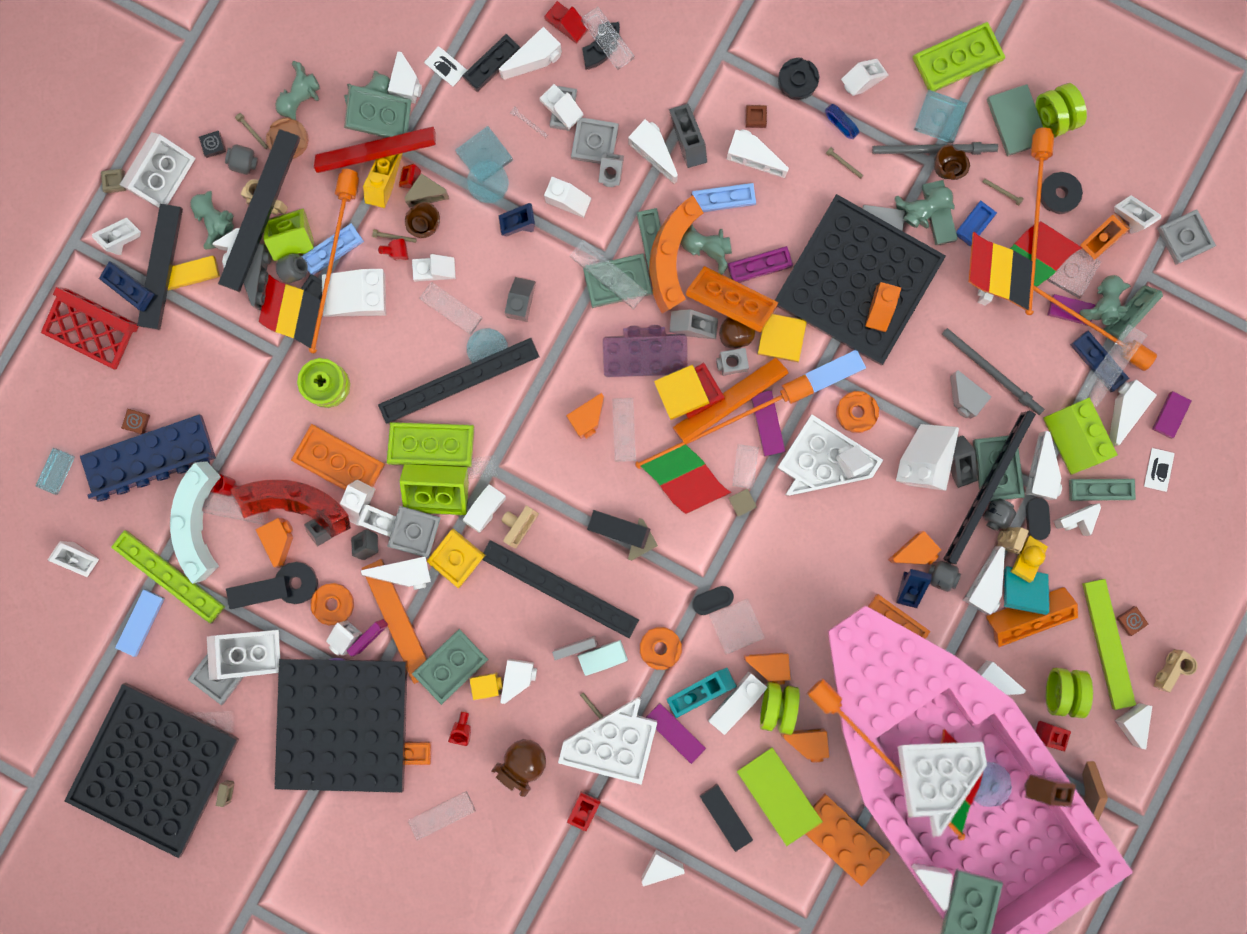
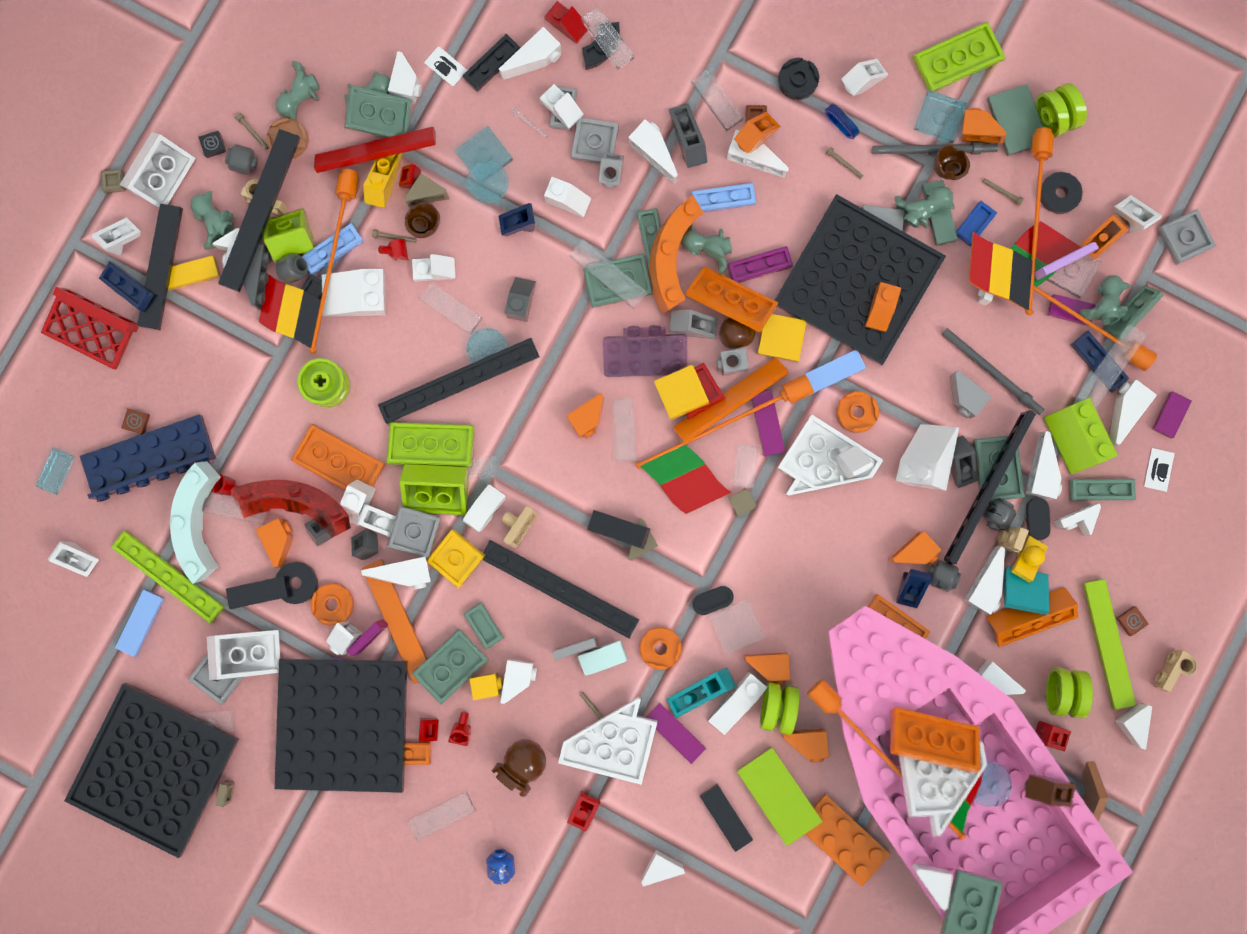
(428, 729): none -> red slope
(483, 625): none -> sand green tile
(500, 866): none -> blue head
(717, 100): none -> clear tile
(756, 132): none -> orange slope
(935, 740): none -> orange plate
(981, 127): none -> orange slope
(1066, 260): none -> lavender tile

